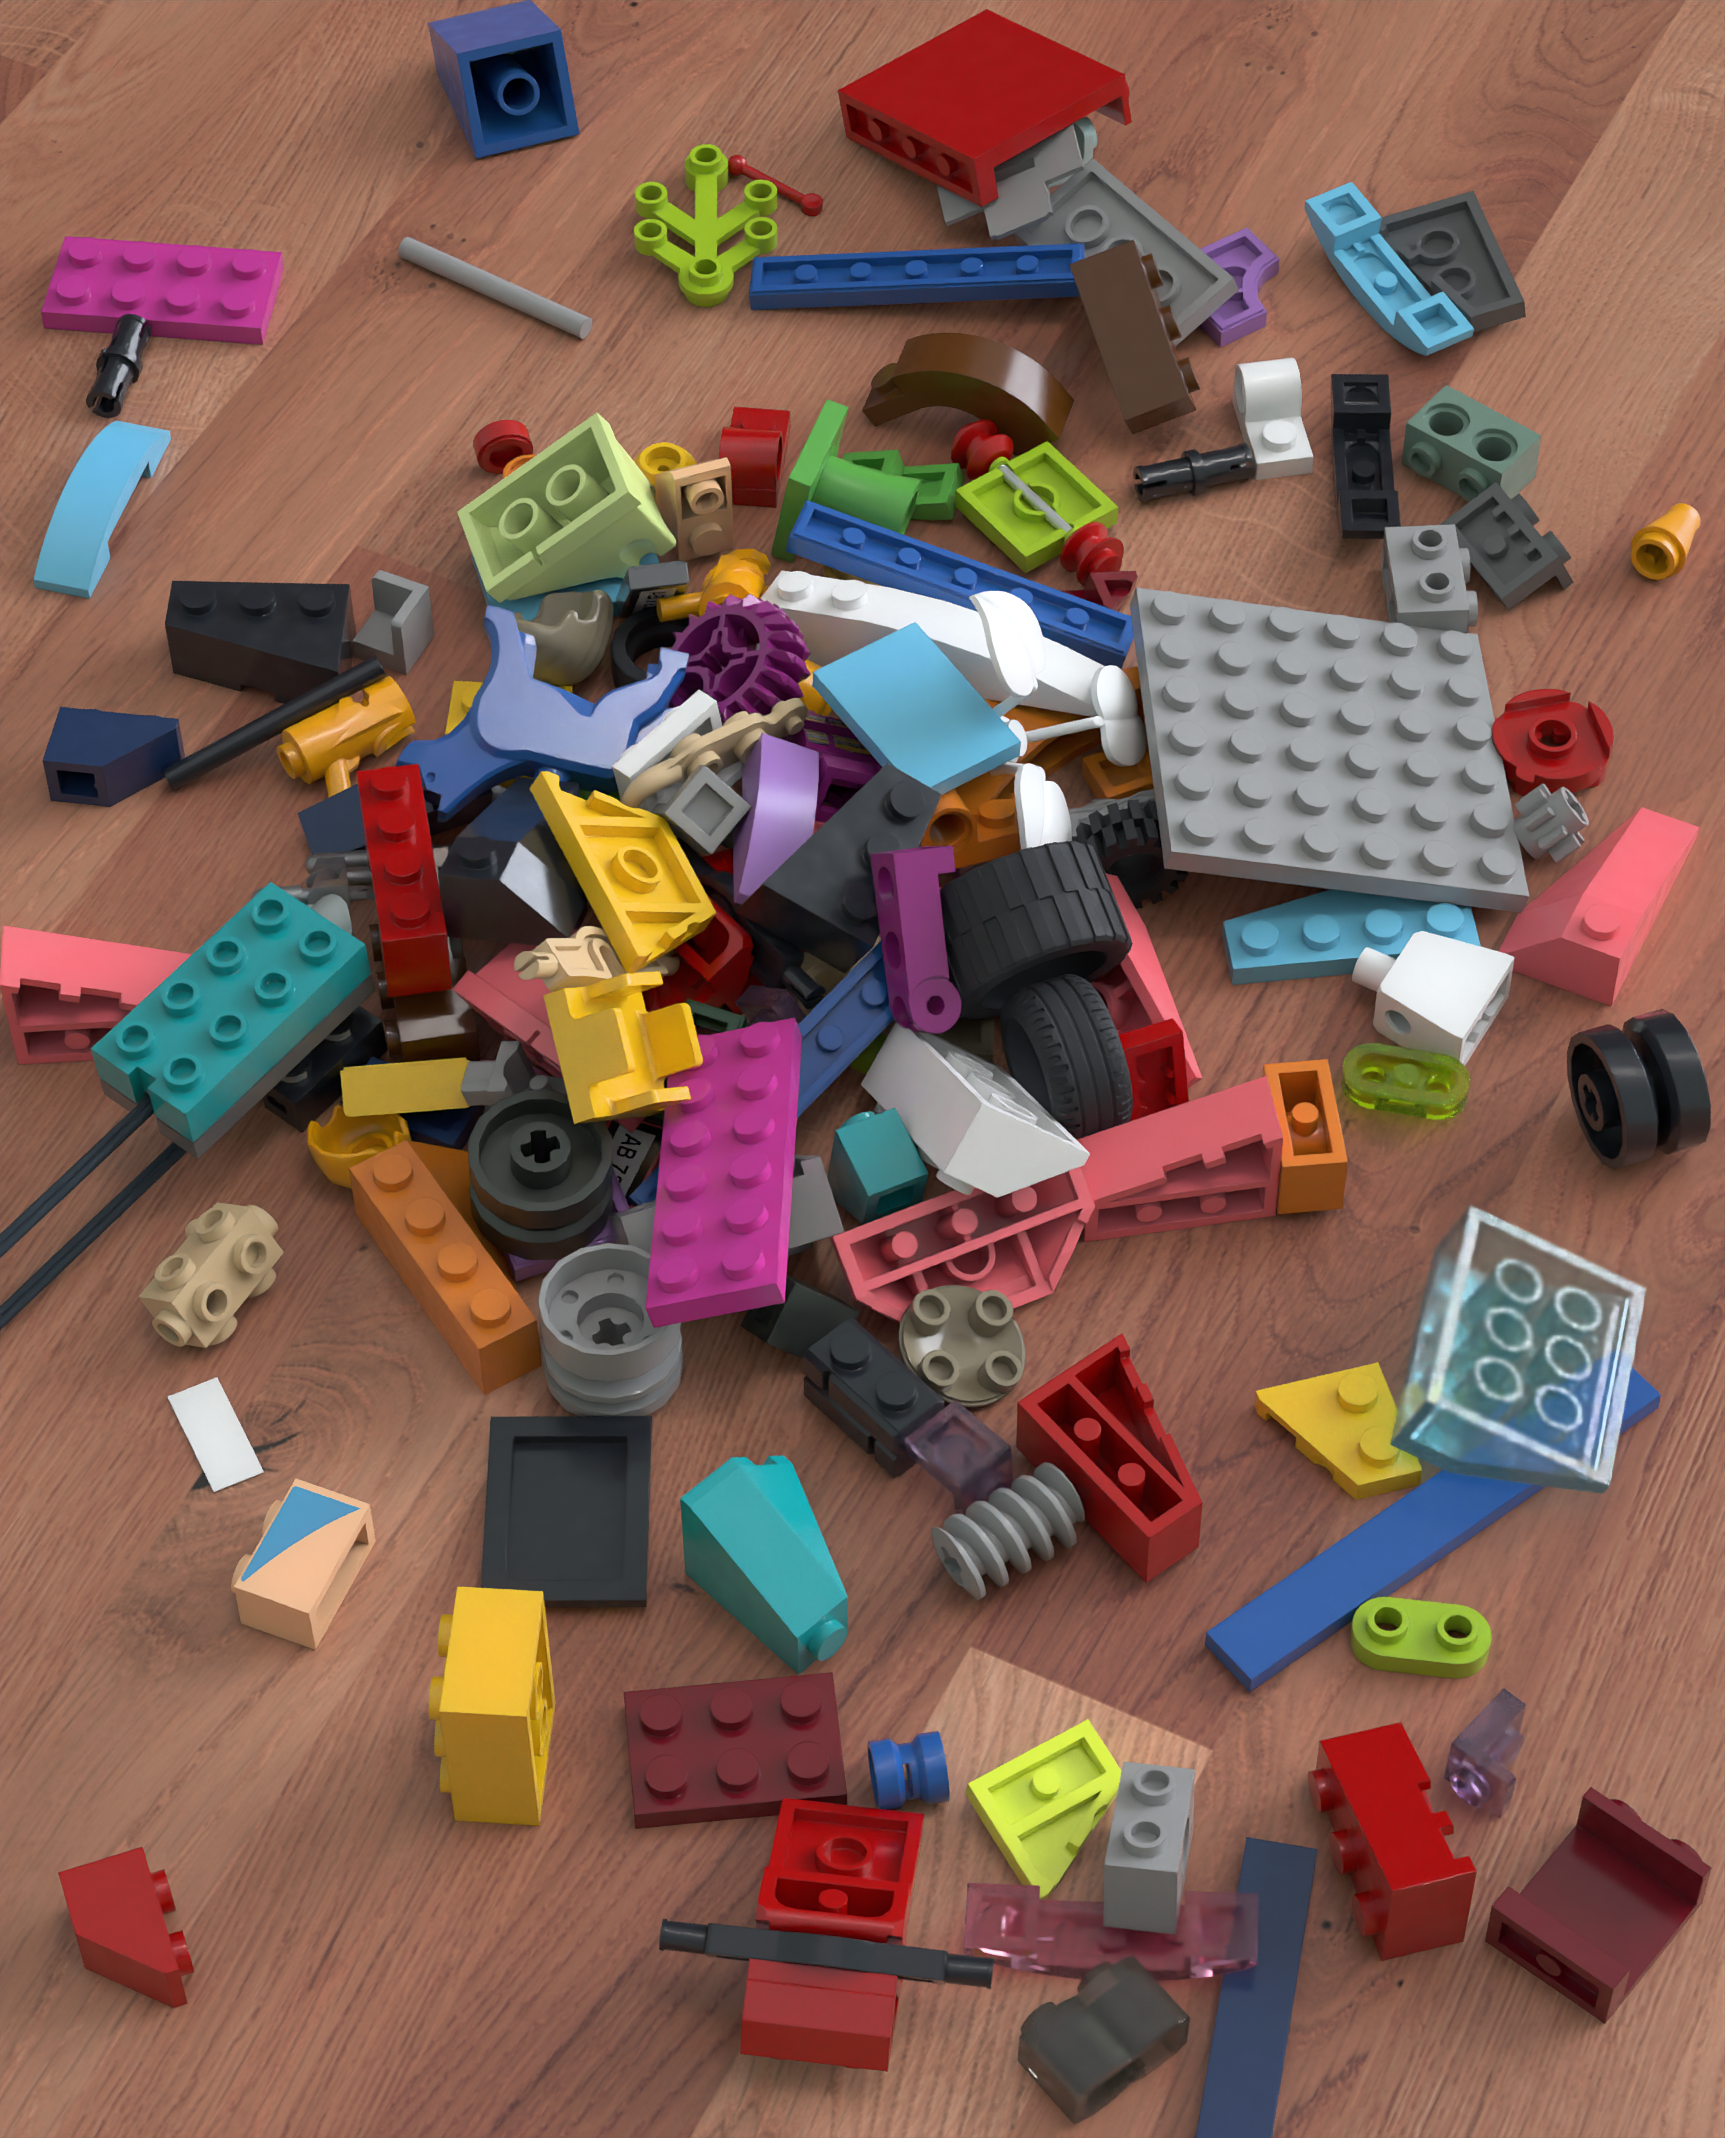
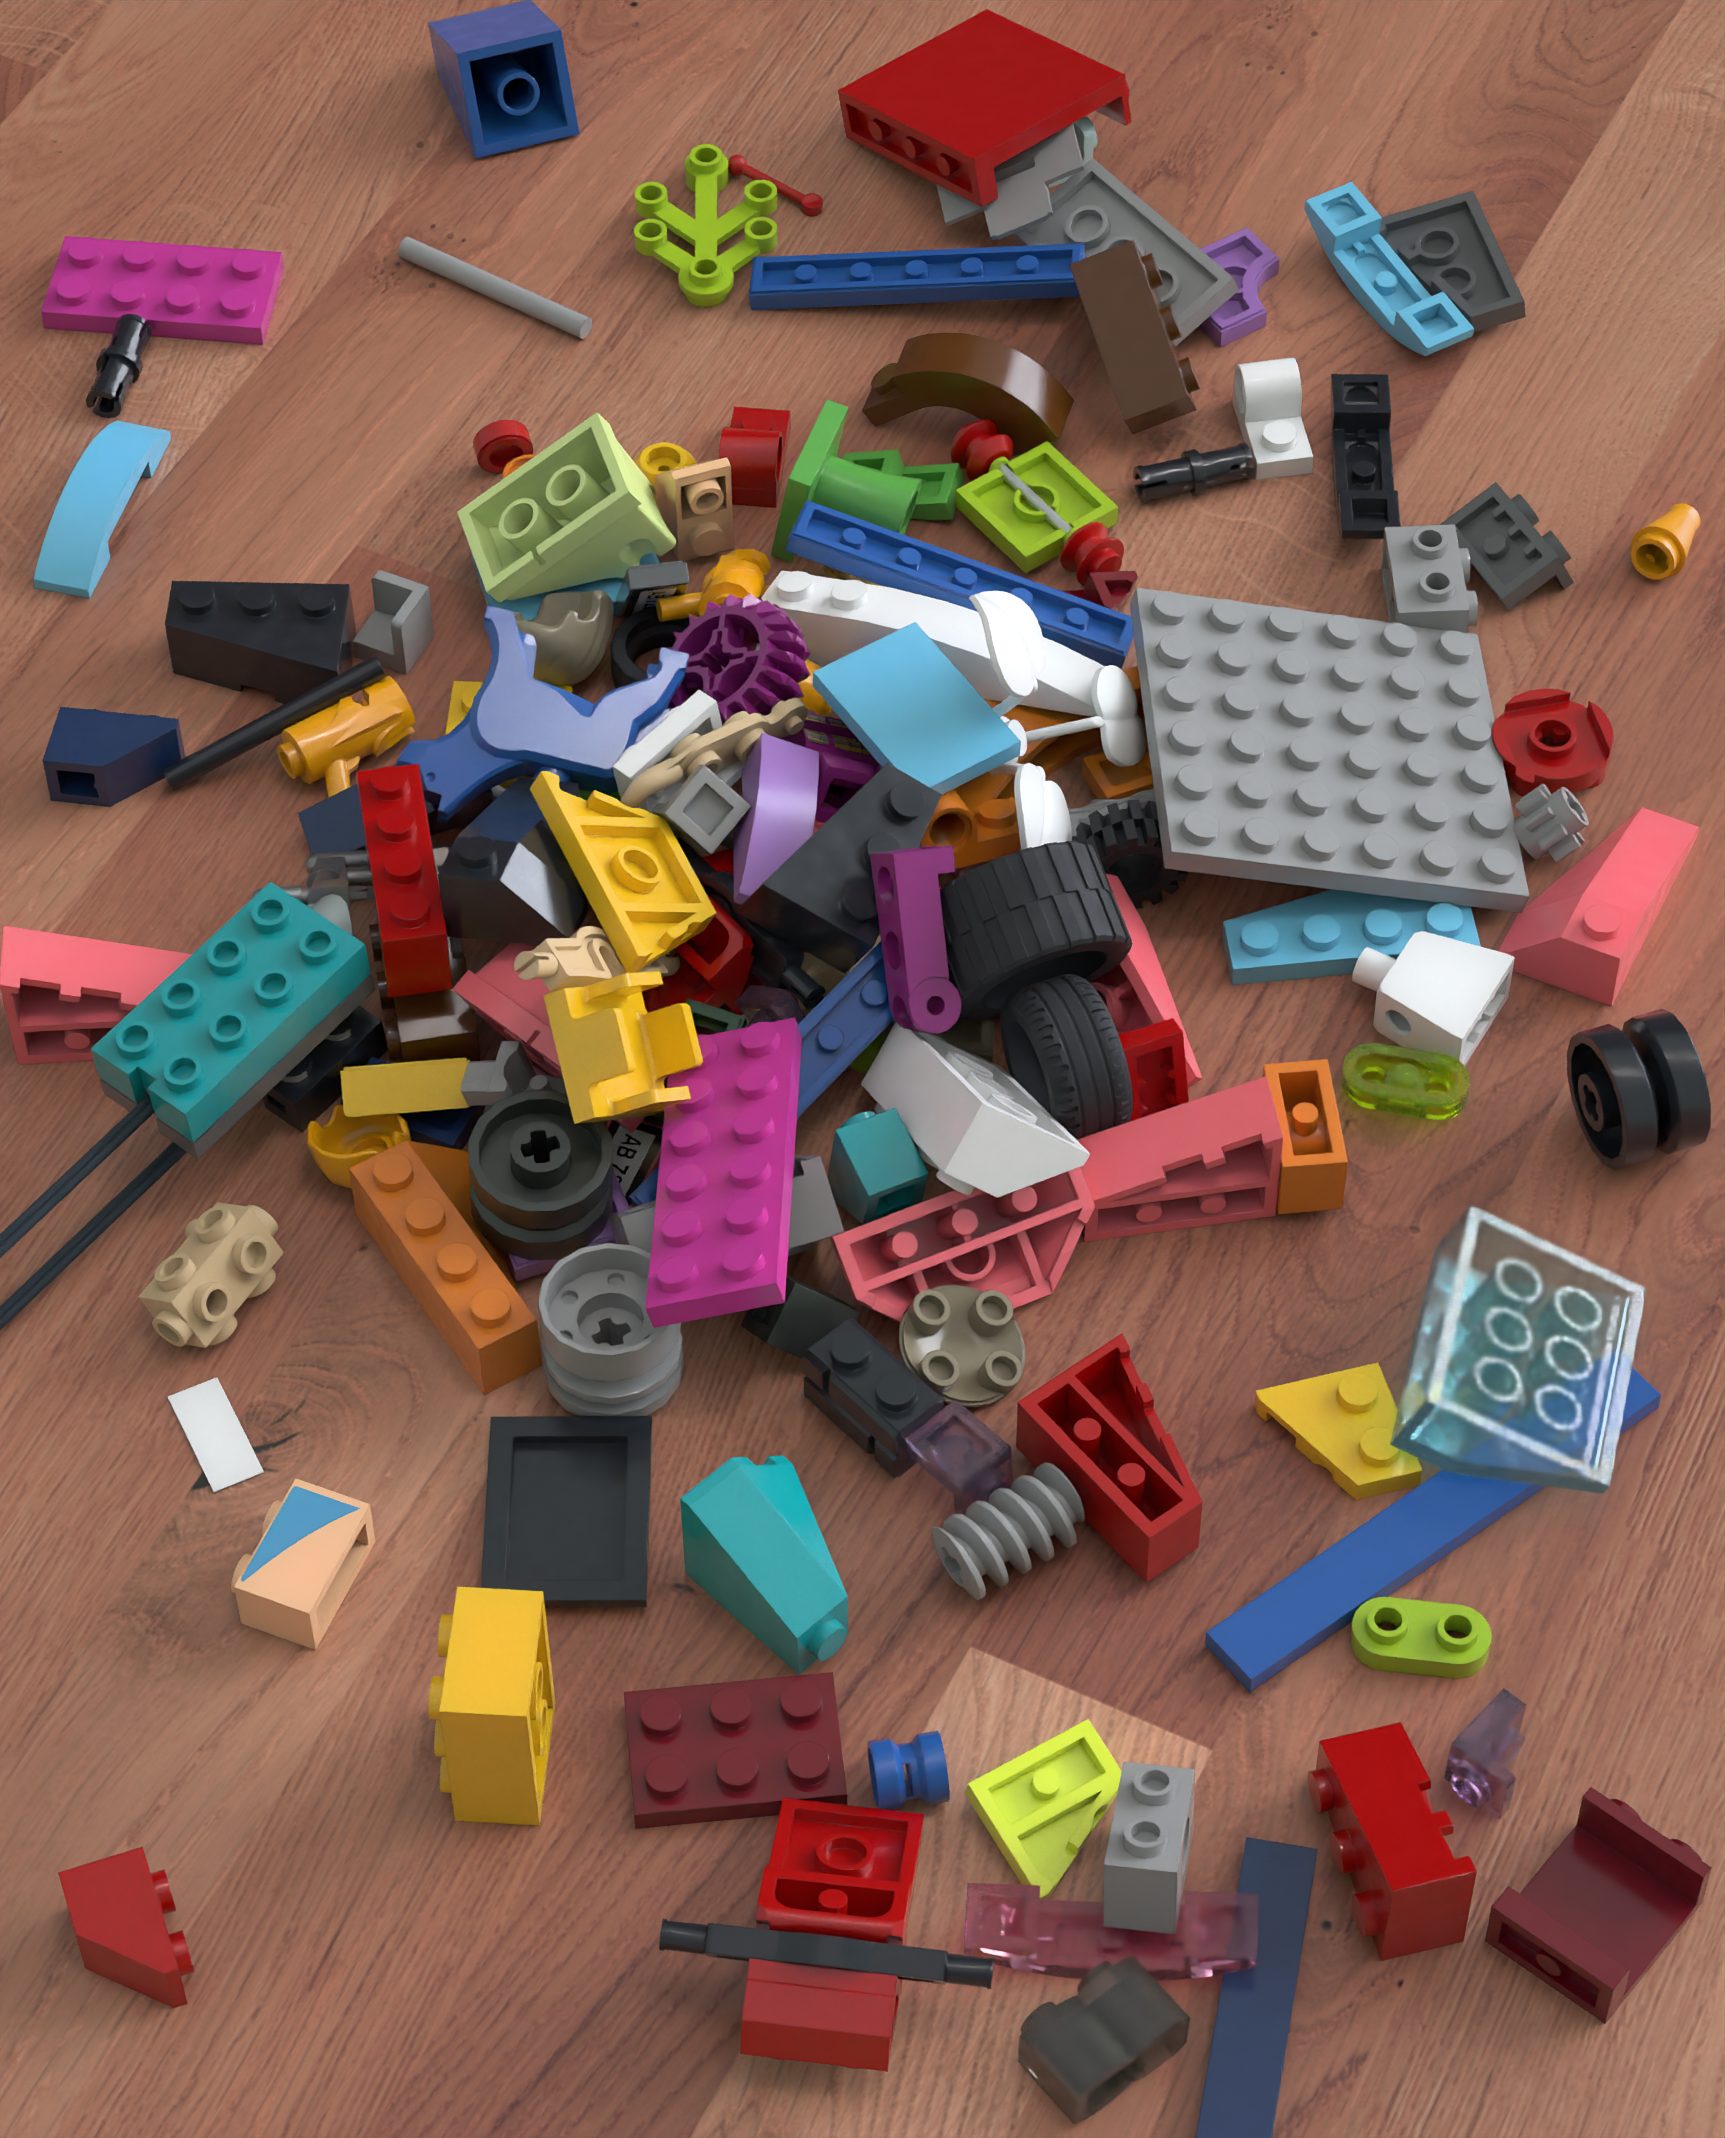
(1469, 446): sand green brick -> none

